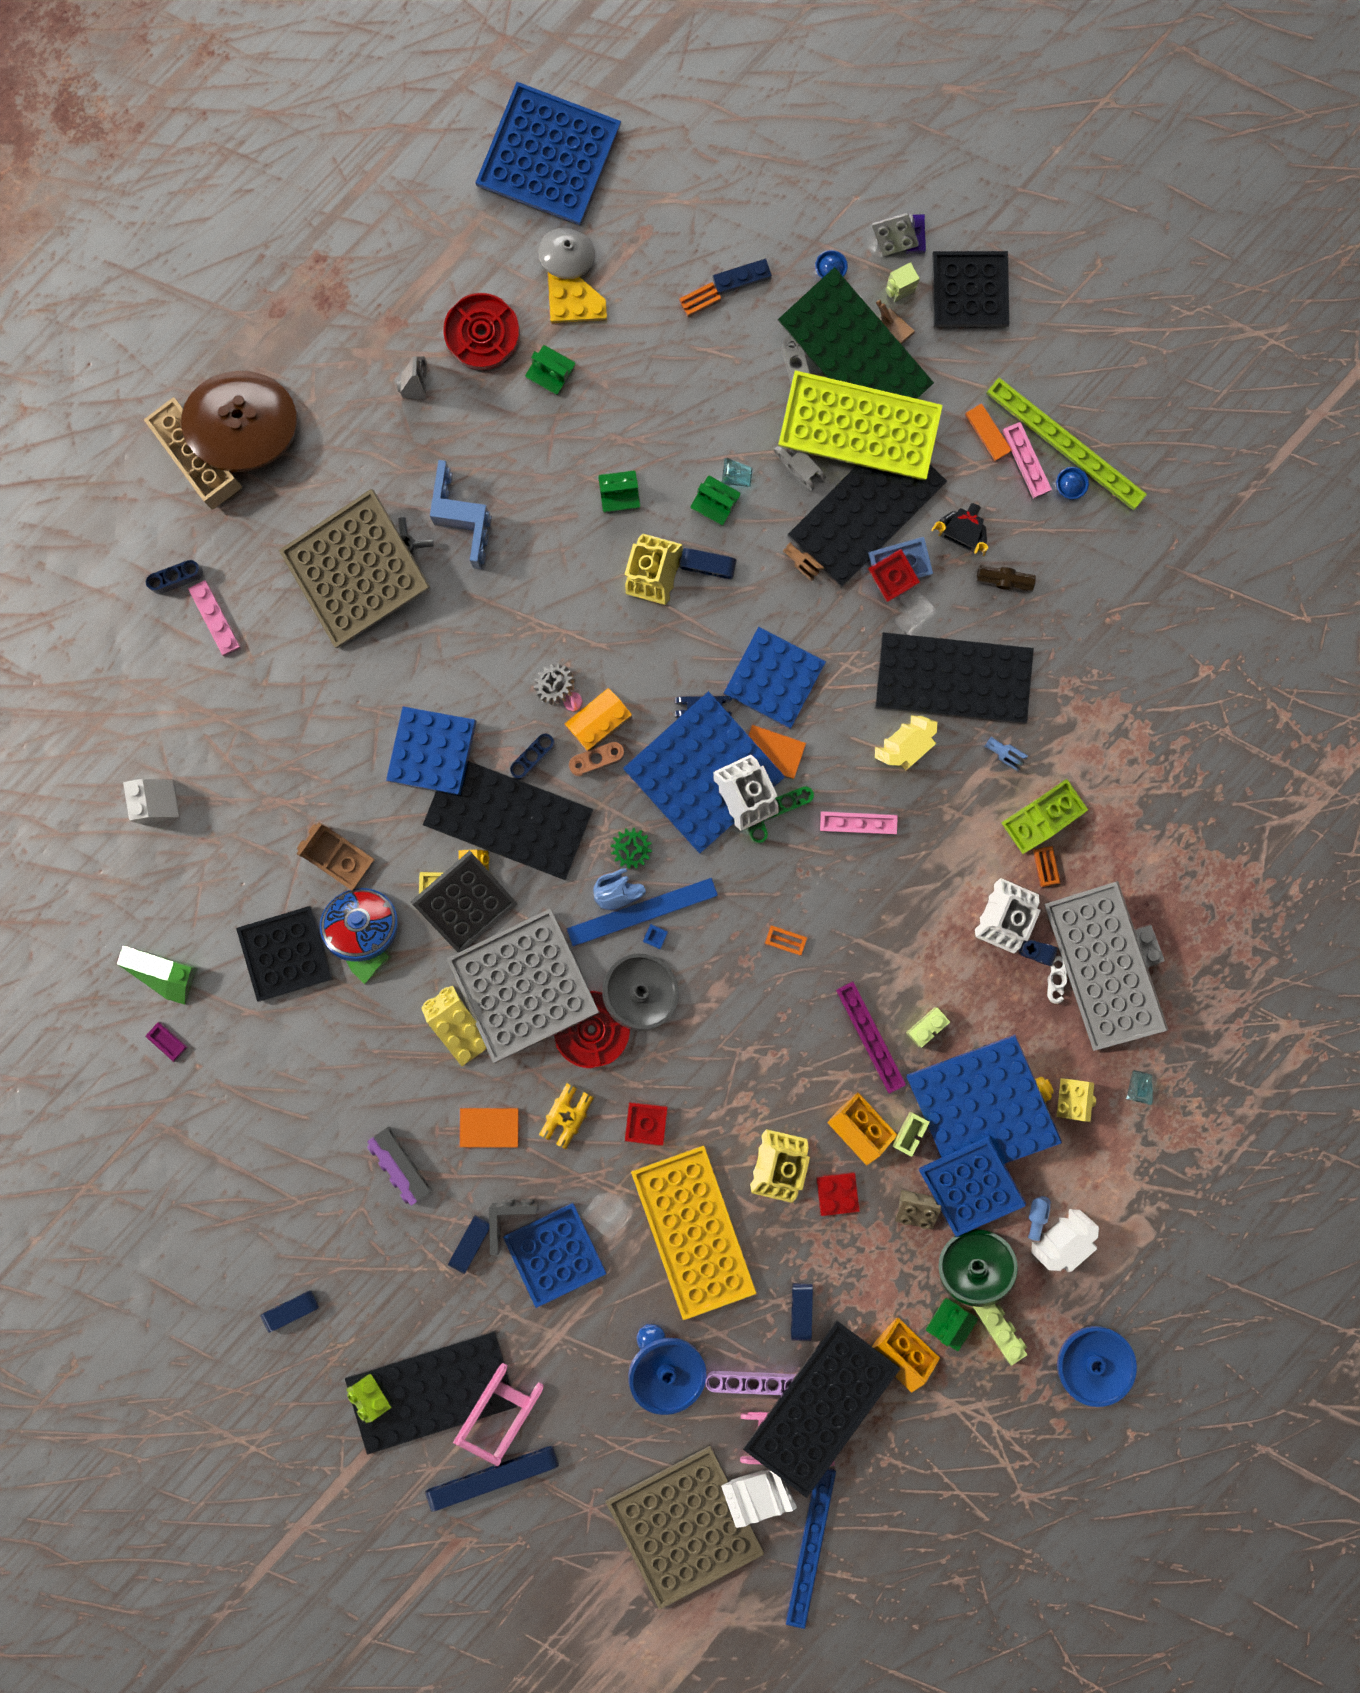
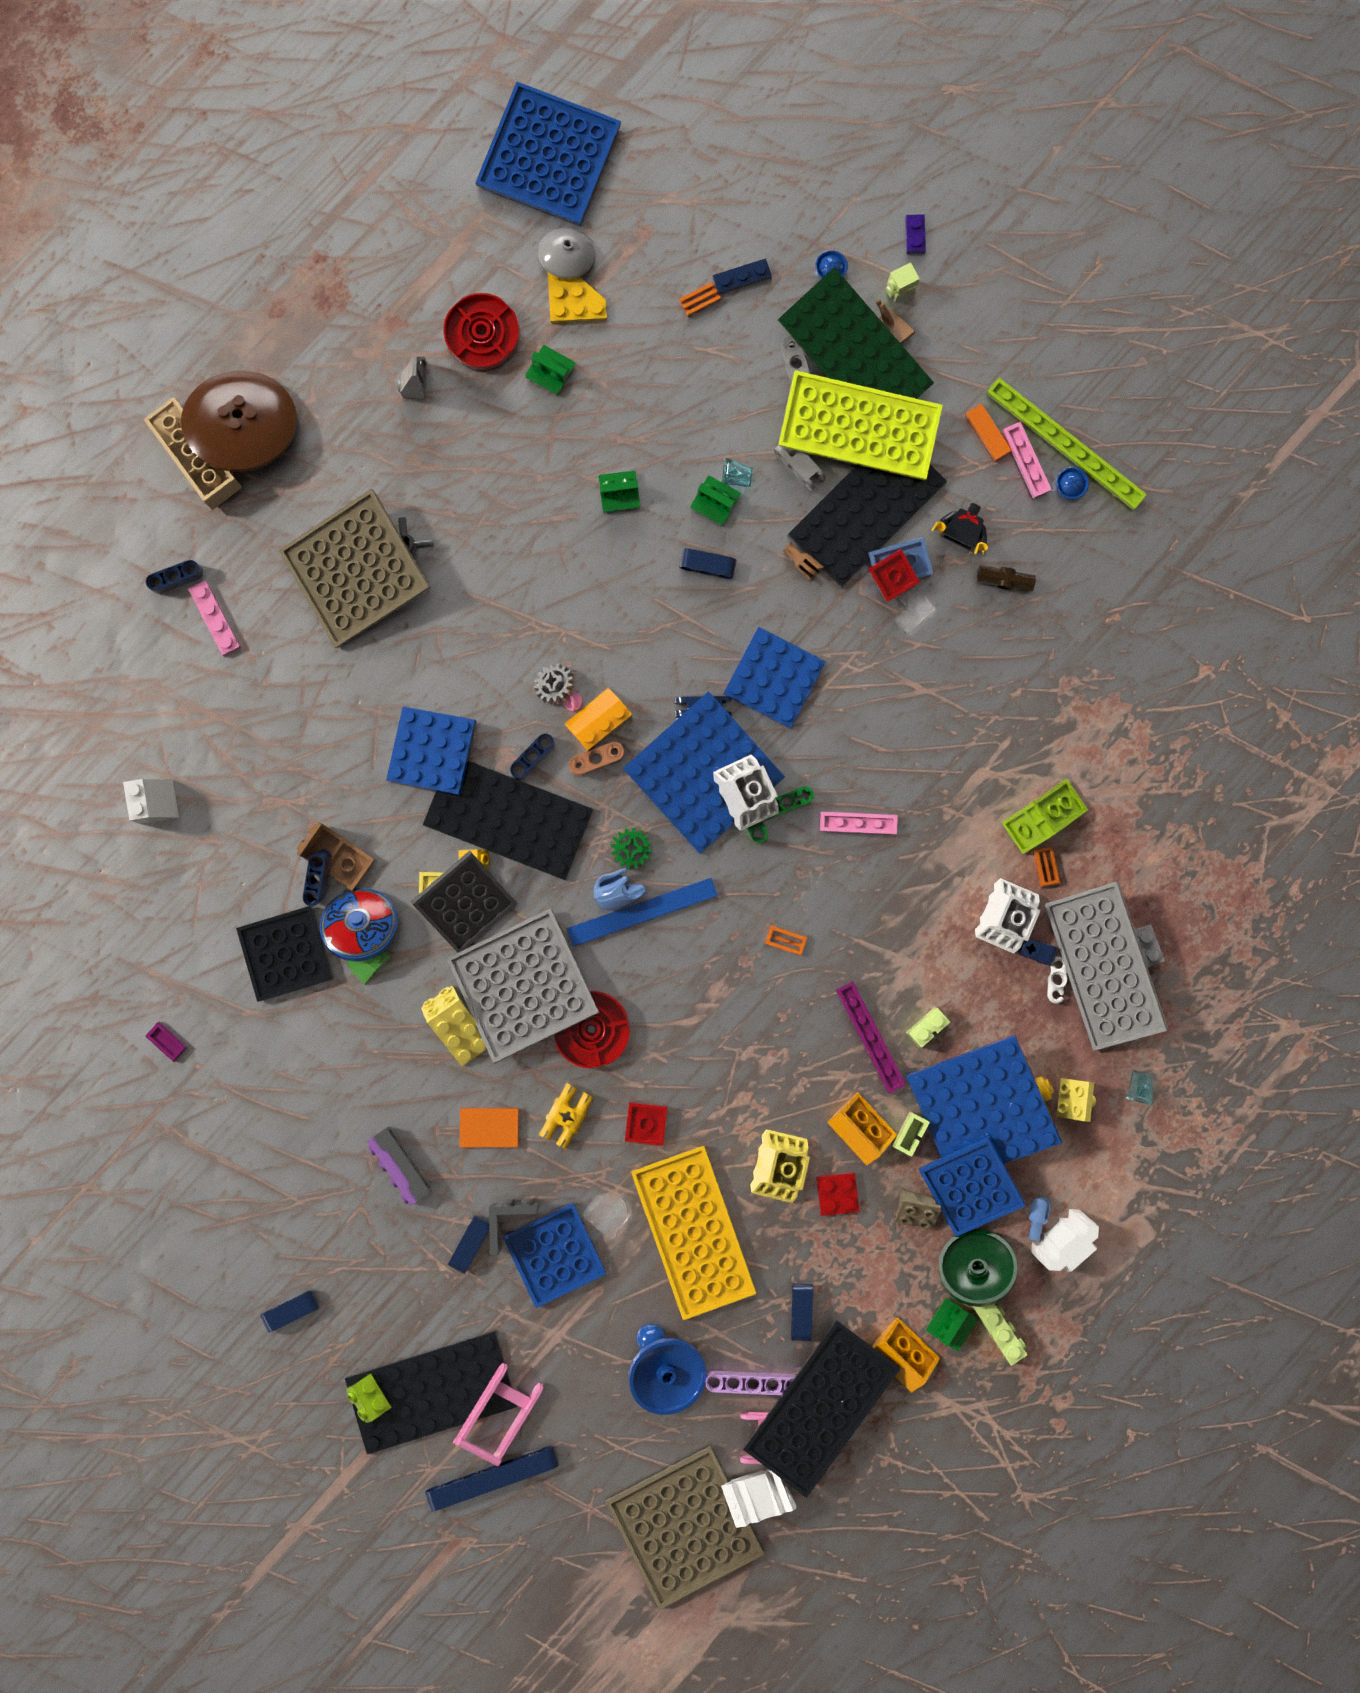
(161, 974): bright green wedge -> none
(312, 885): none -> dark blue beam
(460, 514): medium blue bracket -> none
(640, 992): dark grey dish -> none
(652, 568): light yellow slope -> none
(655, 936): blue plate -> none
(780, 749): orange tile -> none
(810, 1551): blue tile -> none
(896, 234): light grey bracket -> none
(908, 742): light yellow slope -> none
(954, 678): black plate -> none
(970, 289): black plate -> none
(1003, 751): medium blue arm -> none
(1096, 1366): blue dish -> none

